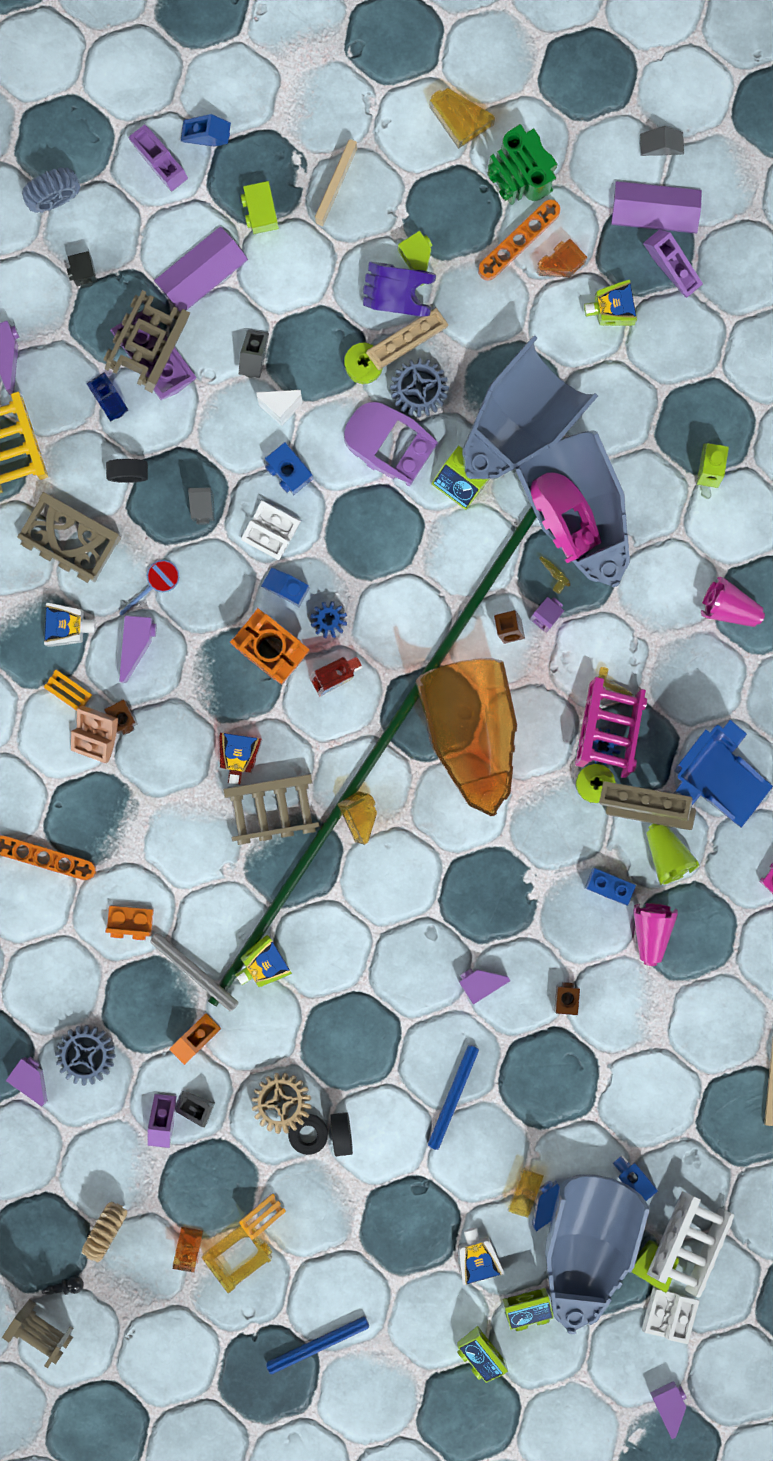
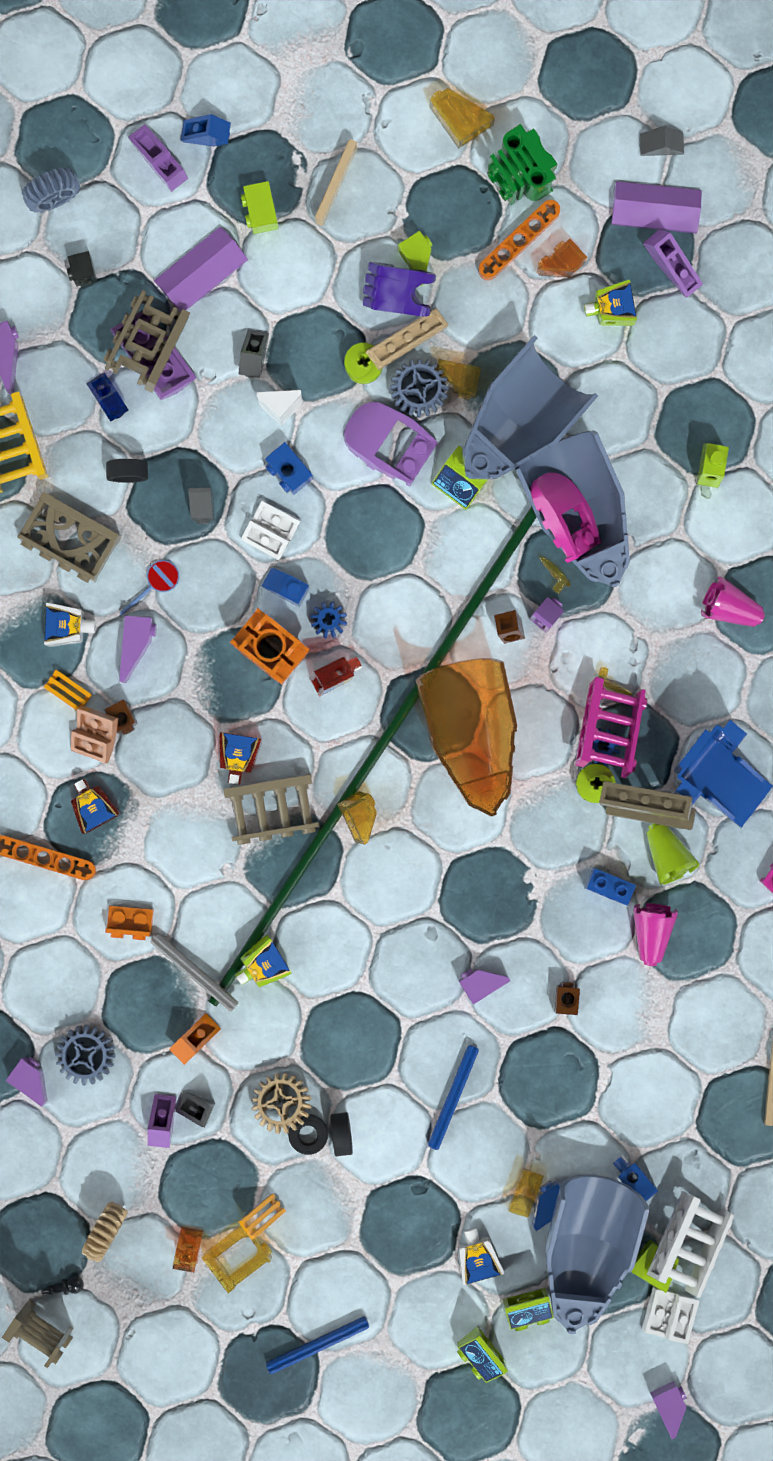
(92, 807): none -> torso
(460, 377): none -> clear yellow slope

